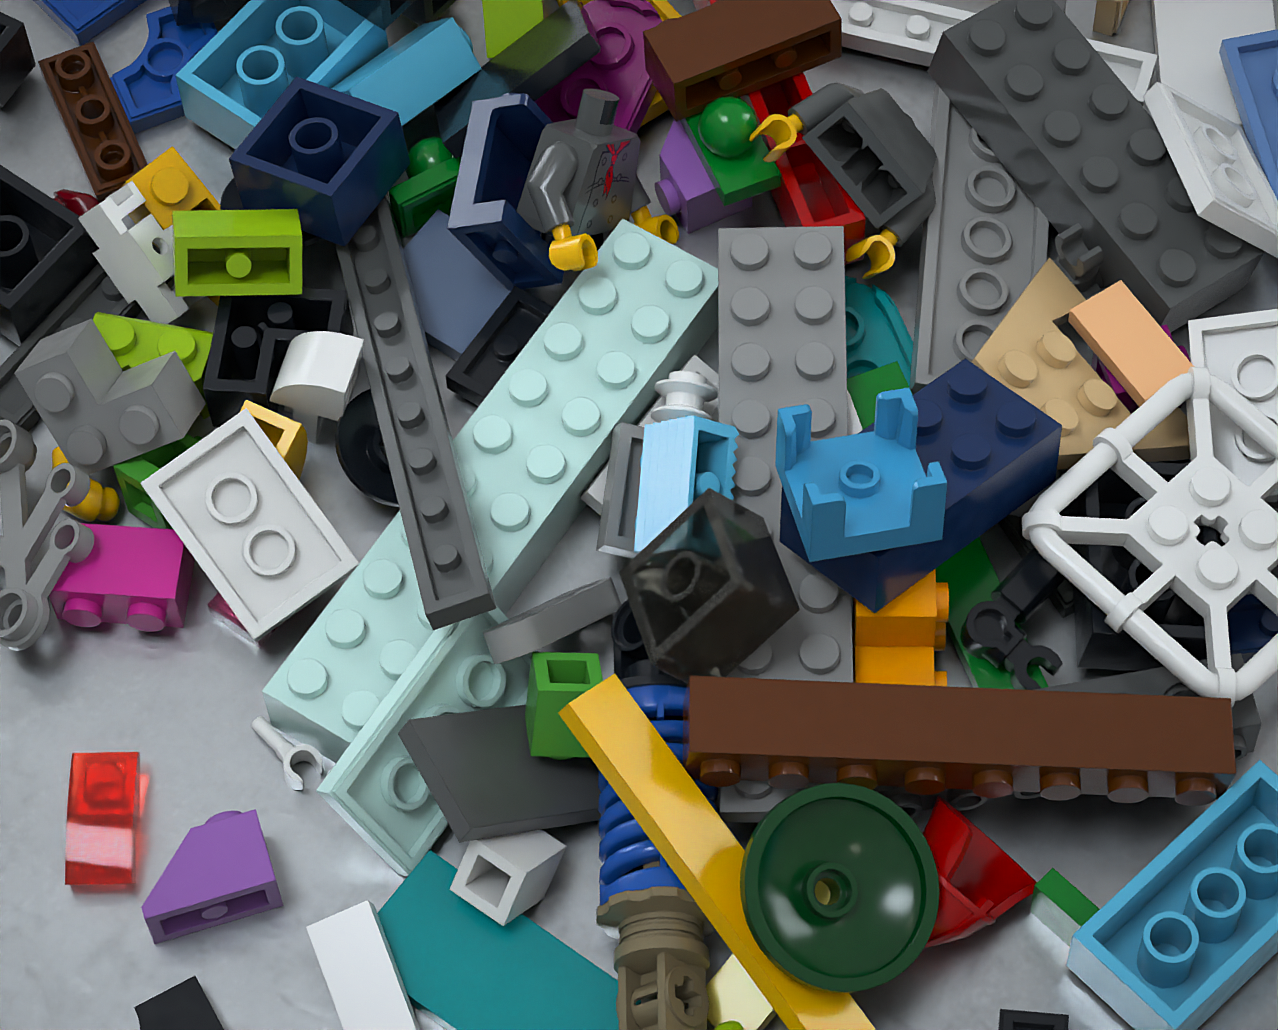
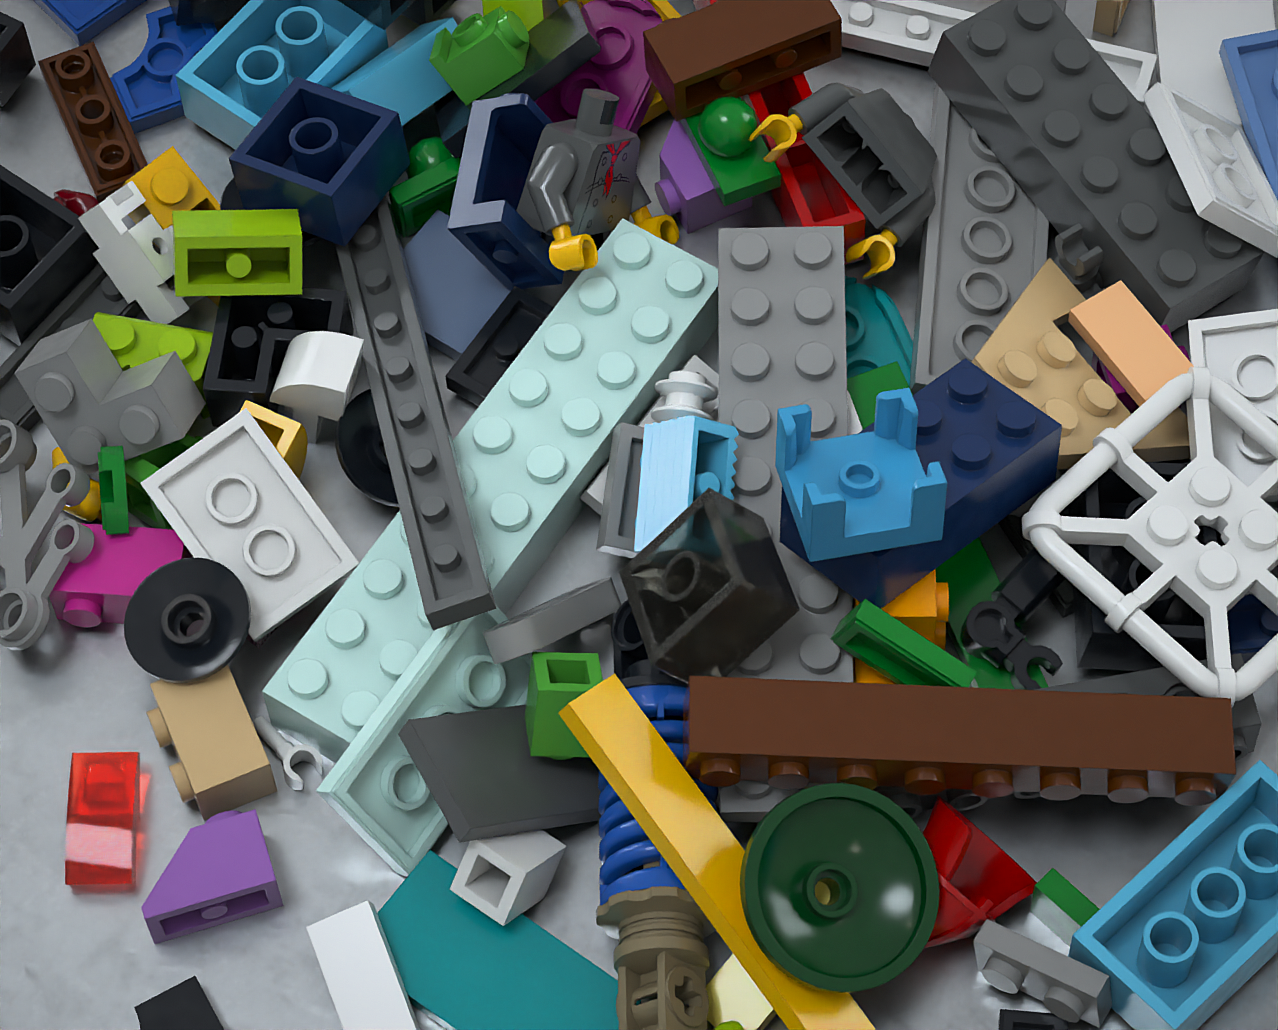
(113, 490): none -> green tile
(170, 603): none -> black dish
(214, 741): none -> tan brick
(481, 53): none -> bright green brick
(898, 650): none -> green tile
(1060, 982): none -> light grey plate

